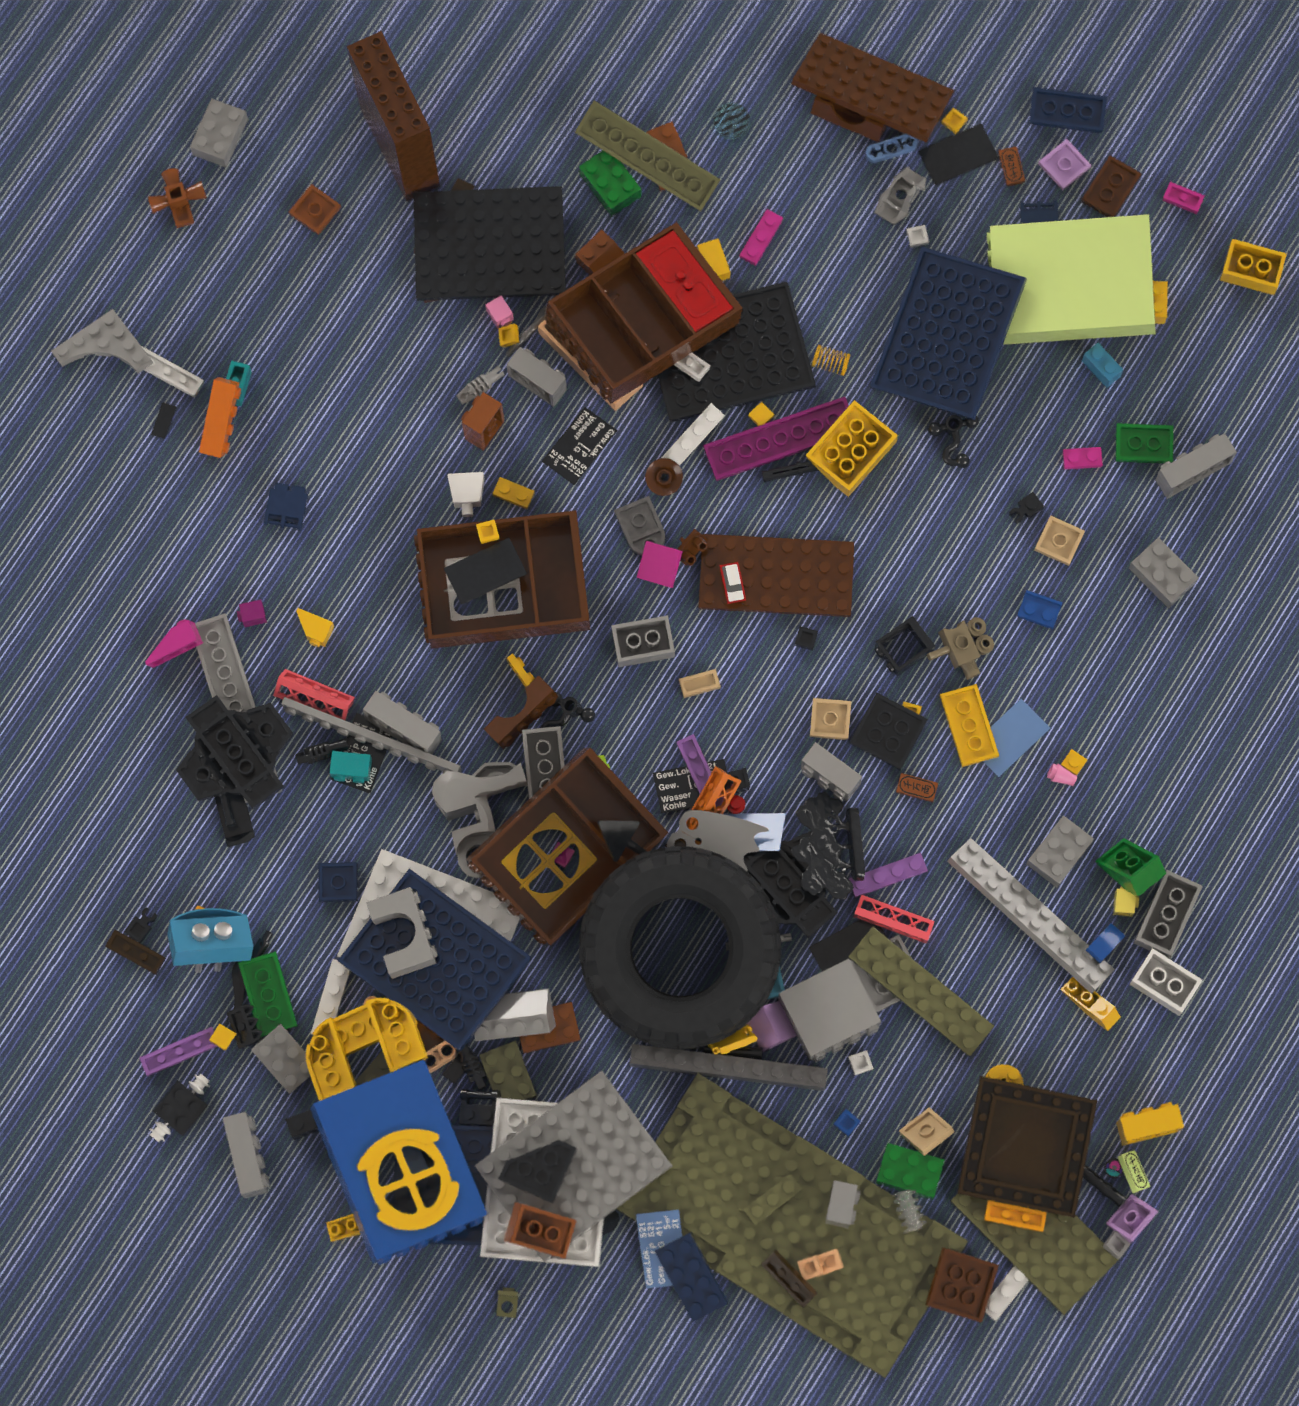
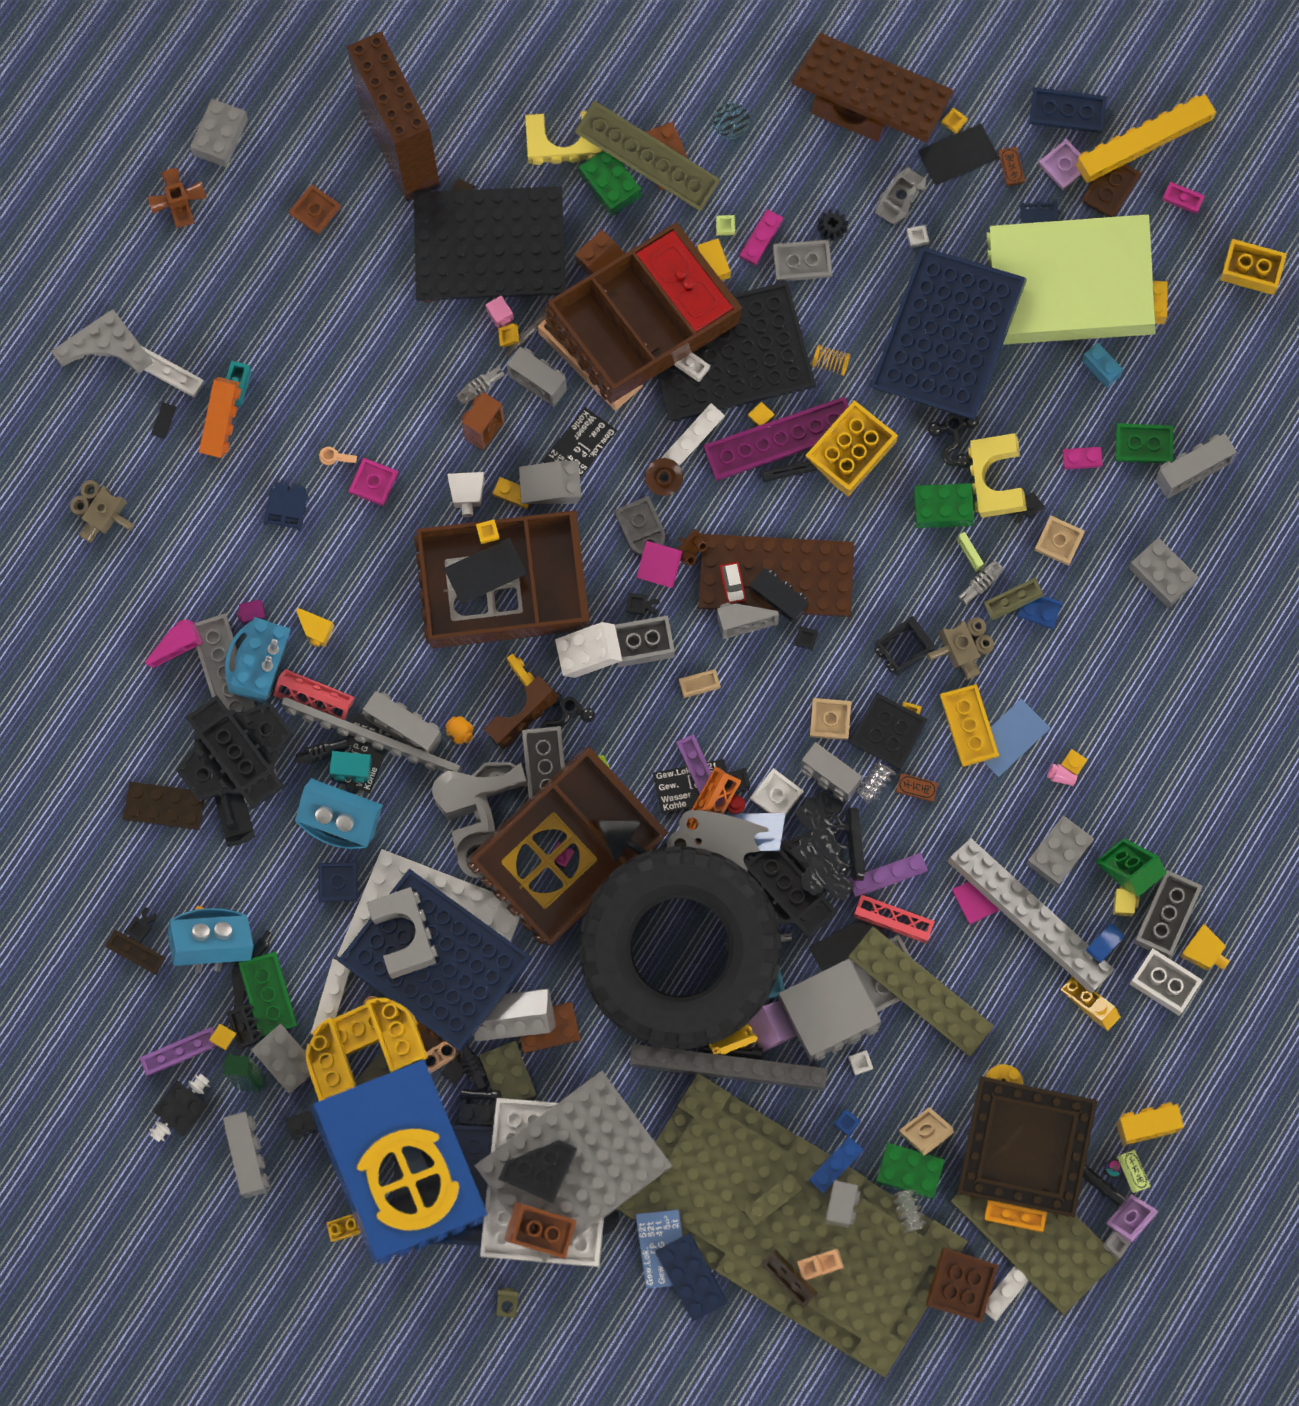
(101, 512): none -> dark tan piece
(163, 806): none -> dark brown plate
(243, 1073): none -> dark green brick
(256, 659): none -> dark azure piece
(329, 456): none -> light nougat plate
(339, 814): none -> dark azure piece
(373, 482): none -> dark pink tile
(459, 730): none -> light orange head
(542, 150): none -> light yellow arch
(550, 483): none -> light grey slope
(588, 650): none -> white brick
(638, 604): none -> black plate
(725, 225): none -> yellowish green tile
(742, 619): none -> light grey slope
(776, 793): none -> white plate
(779, 595): none -> black brick
(802, 260): none -> light grey plate
(836, 1164): none -> blue plate
(838, 221): none -> black gear
(874, 782): none -> clear piece
(888, 155): medium blue beam -> none
(943, 505): none -> green piece
(970, 552): none -> yellowish green tile
(973, 903): none -> dark pink tile
(981, 582): none -> light grey hinge
(983, 454): none -> light yellow arch
(1013, 599): none -> olive plate
(1145, 138): none -> yellow brick
(1205, 950): none -> yellow torso

